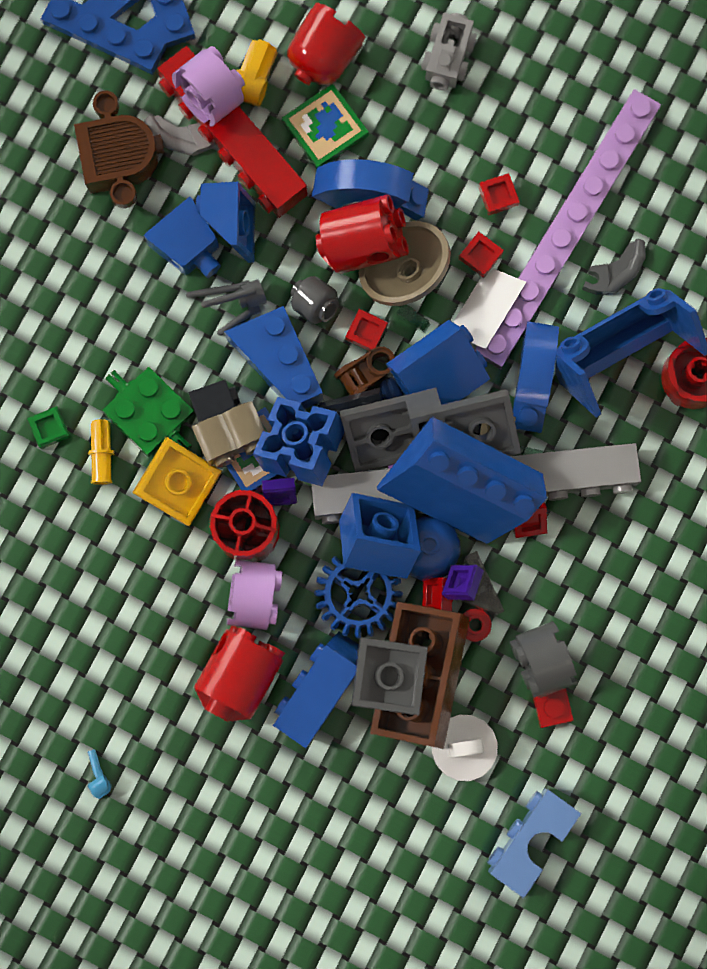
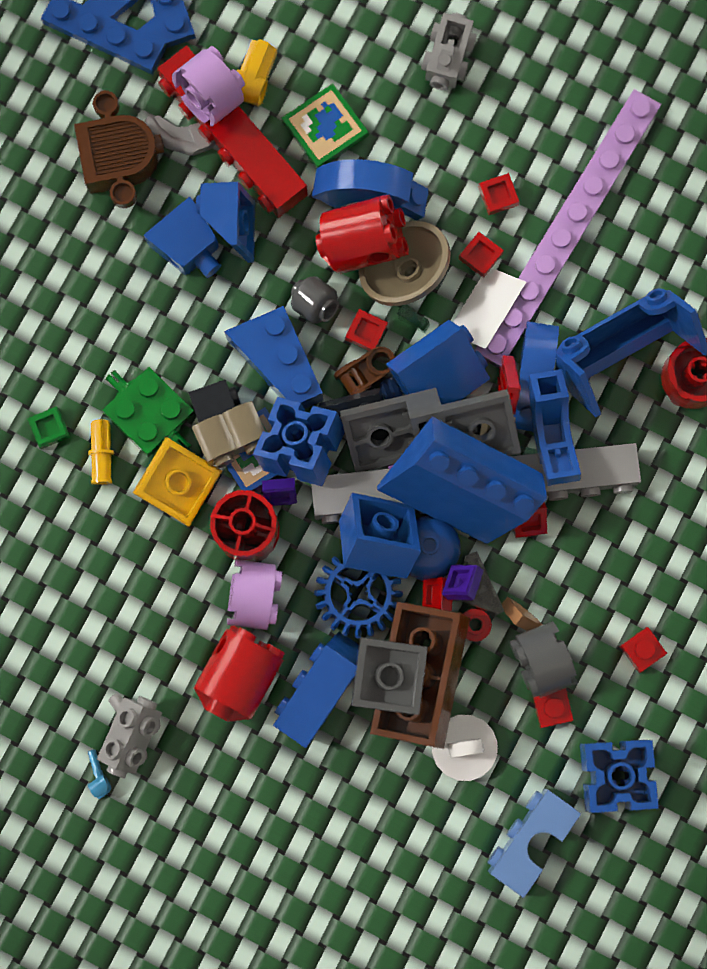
(129, 734): none -> light grey brick
(247, 293): dark grey plant -> none
(323, 46): red cylinder -> none
(509, 380): none -> red tile
(519, 615): none -> medium nougat tile
(552, 427): none -> blue arch
(619, 273): dark grey piece -> none
(634, 790): none -> blue brick
(643, 649): none -> red plate

